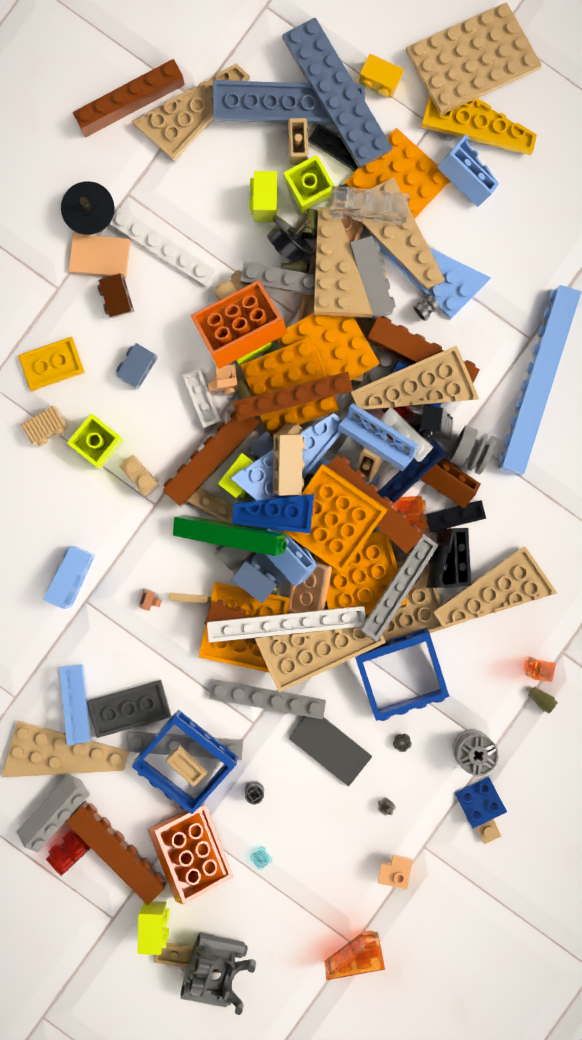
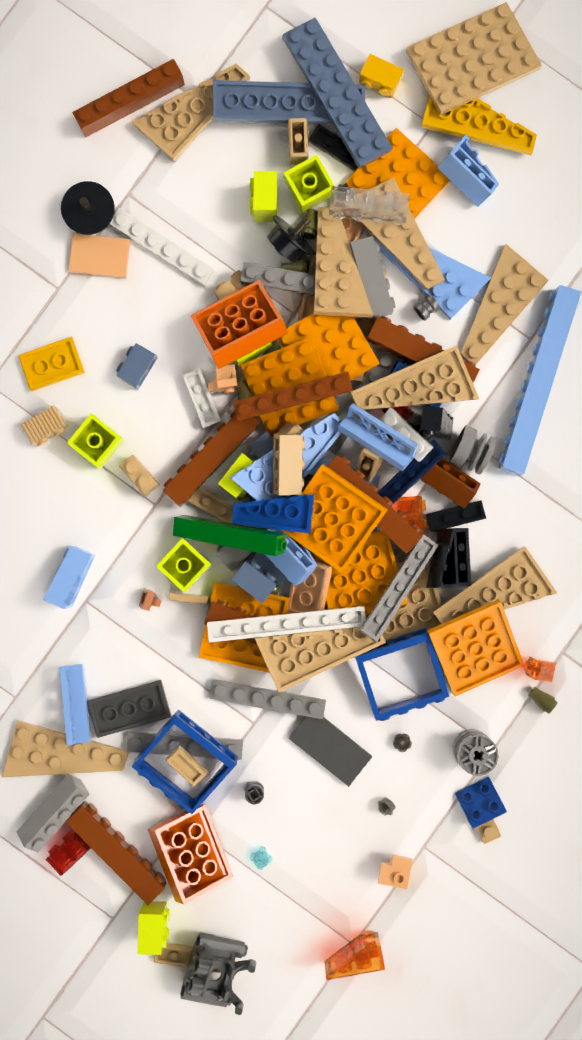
(115, 295): reddish brown brick -> none
(184, 565): none -> neon yellow brick
(476, 647): none -> light orange plate
(506, 296): none -> tan wing

